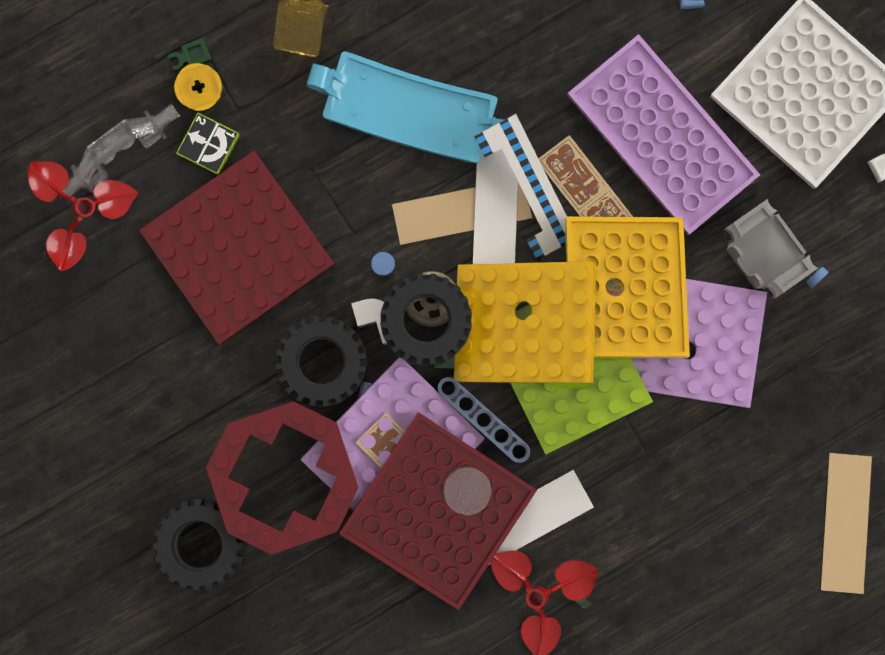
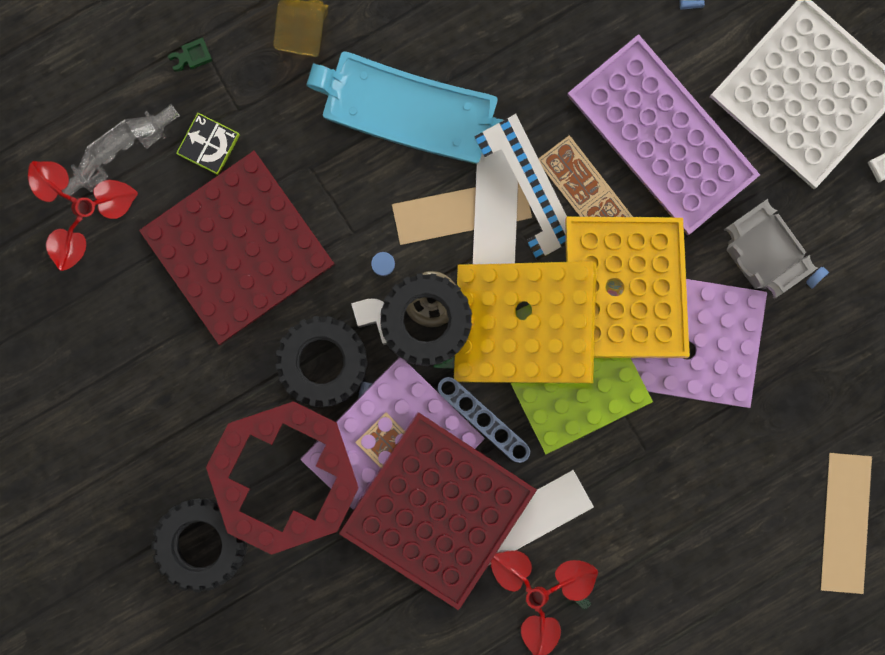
(205, 75): yellow plate -> none
(467, 490): clear tile -> none

